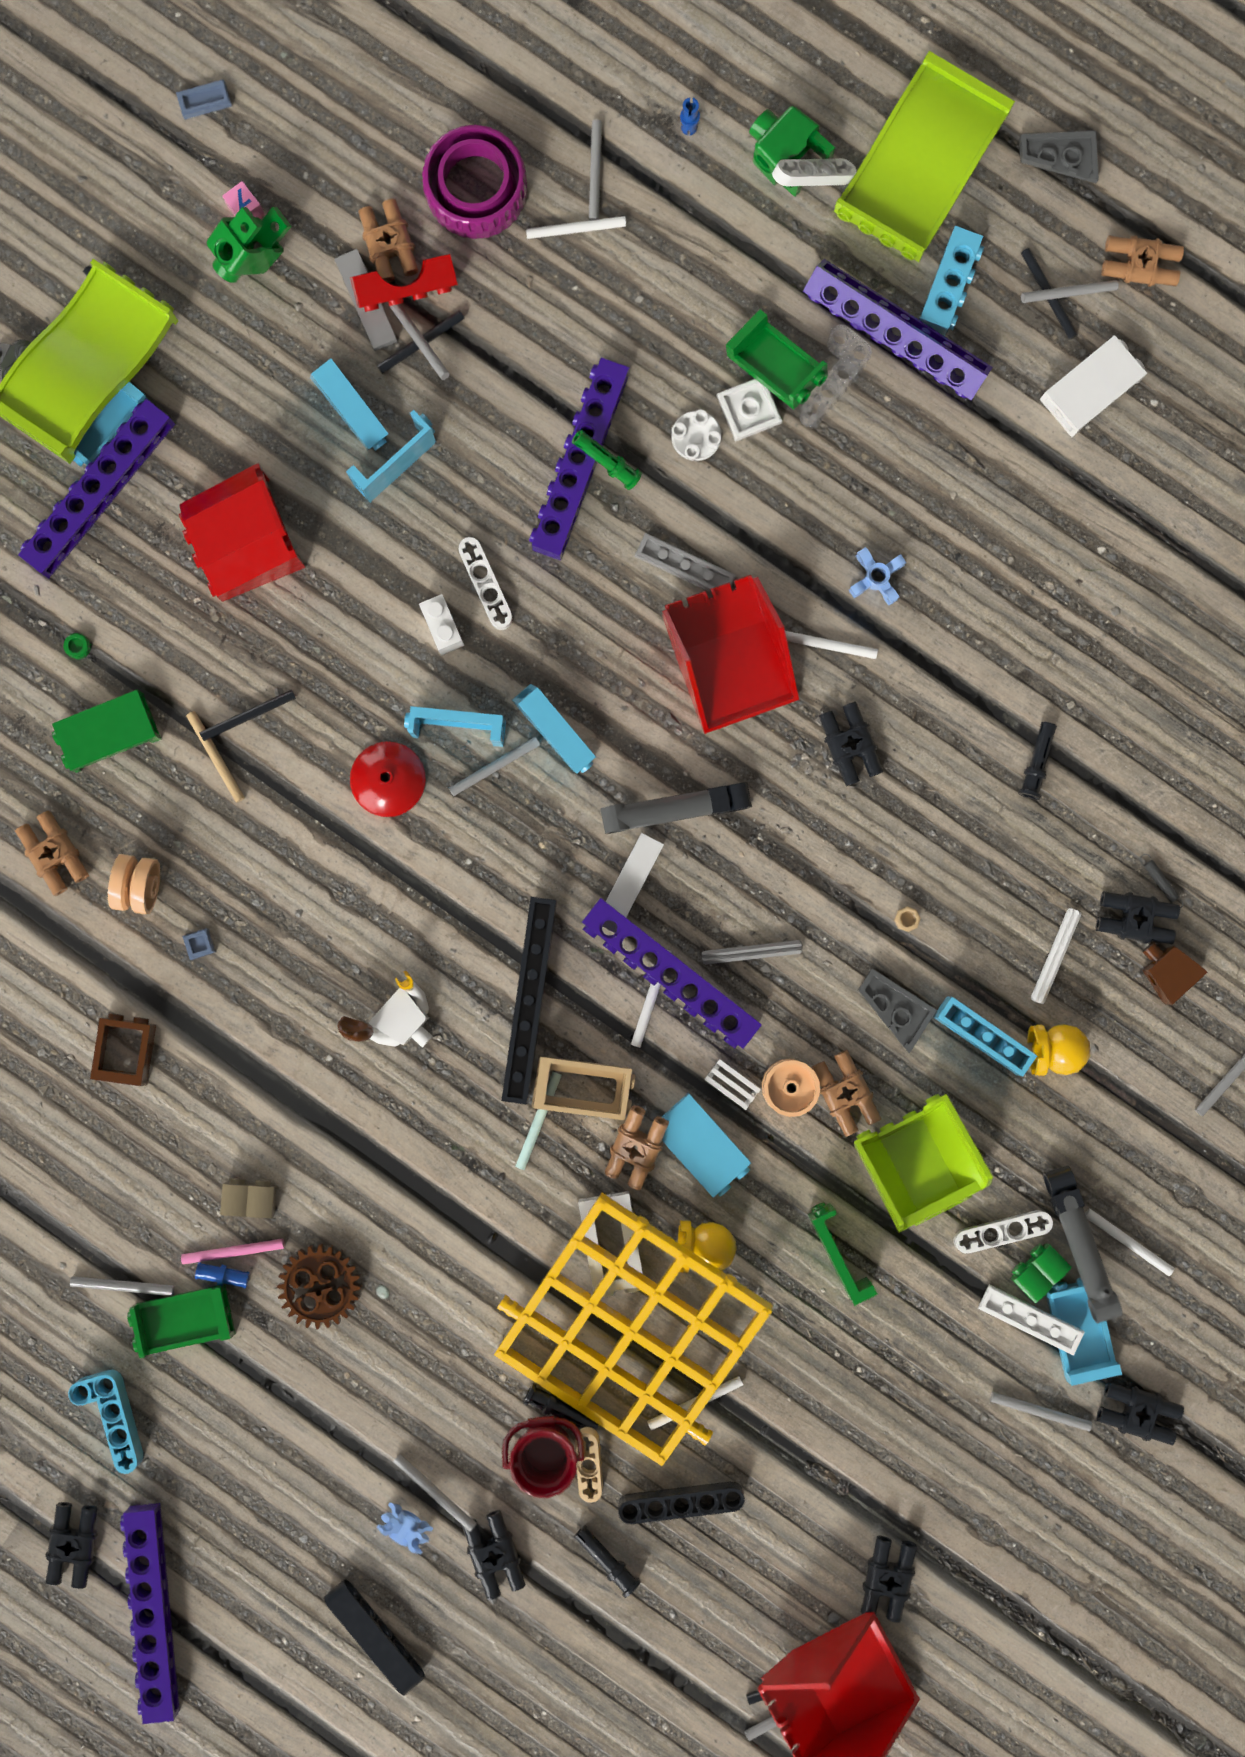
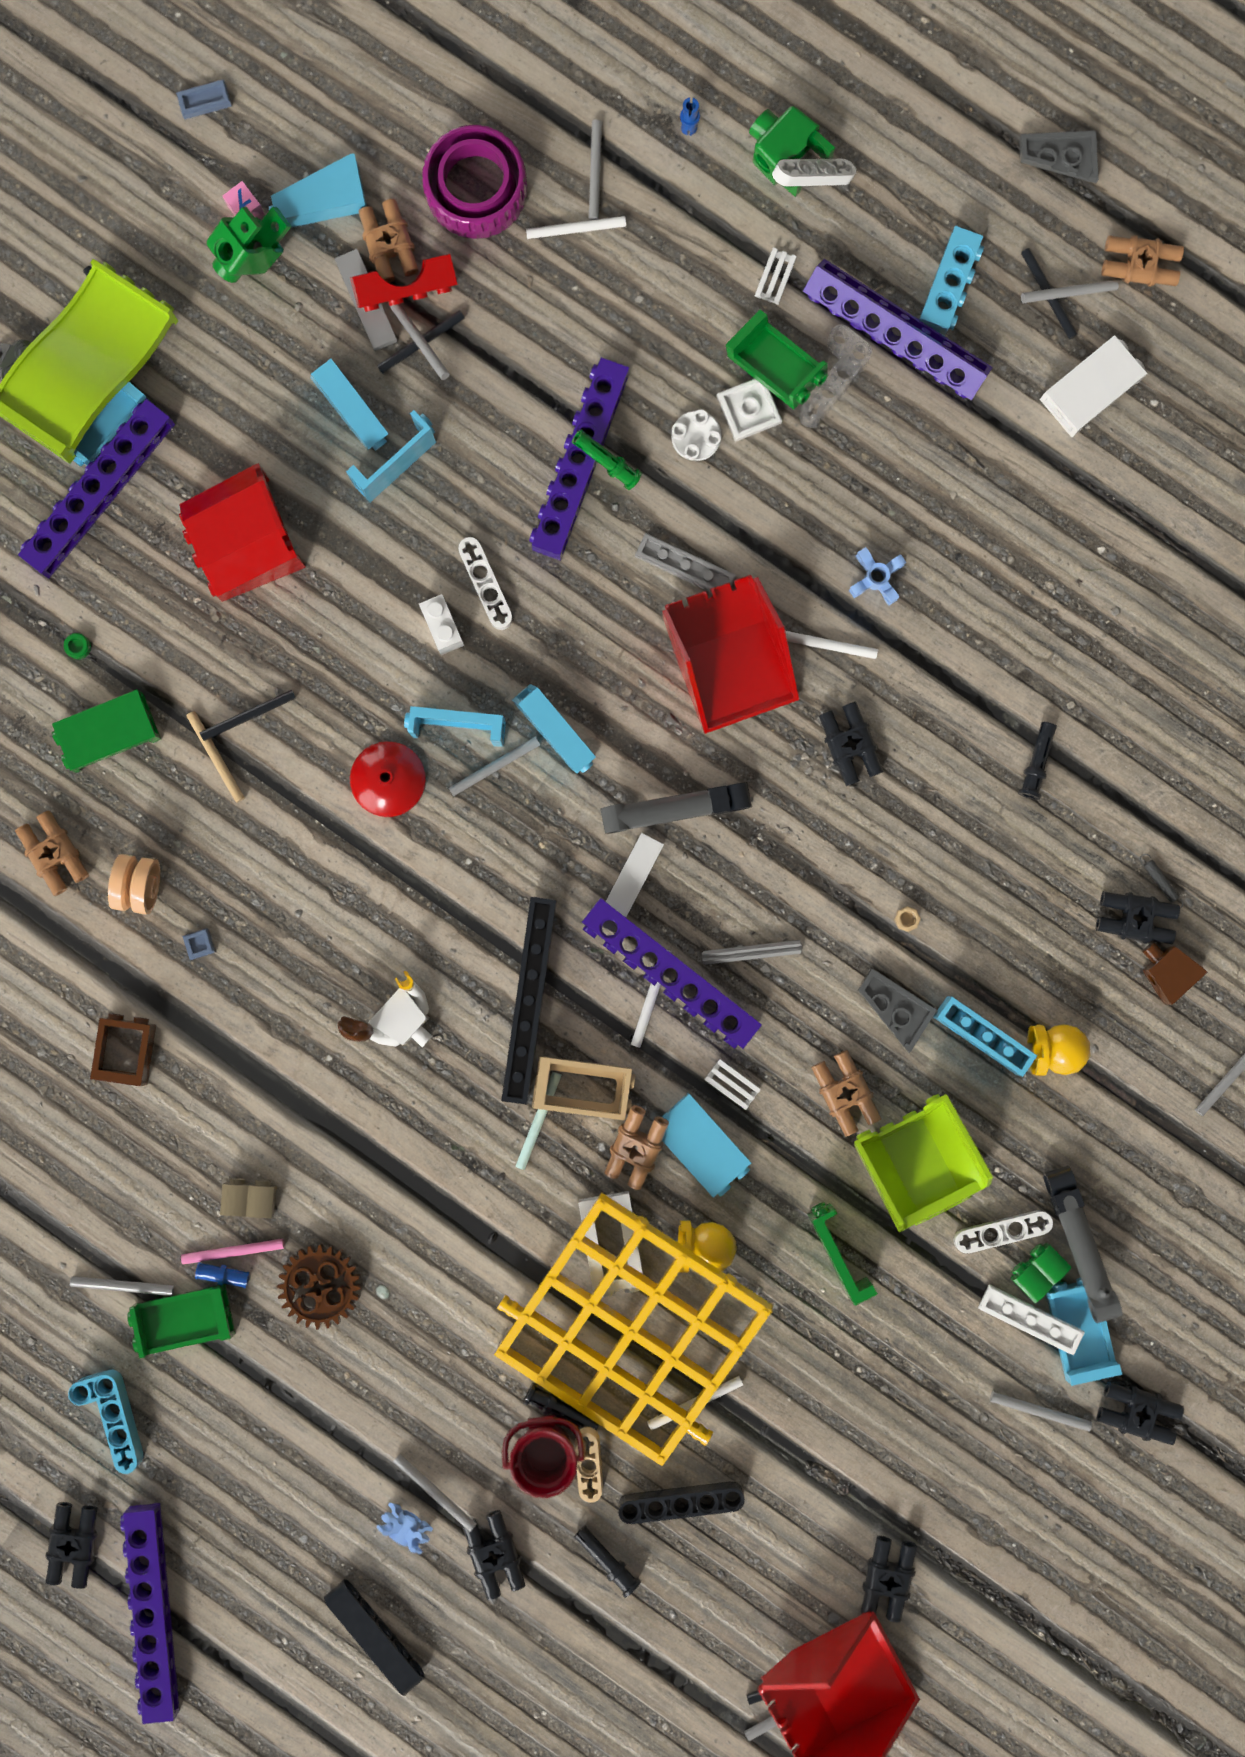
(323, 195): none -> medium azure slope
(776, 1081): light nougat wheel -> none
(782, 256): none -> white tile
(923, 157): lime panel -> none
(1056, 956): white axle -> none
(1129, 1242): white bar -> none

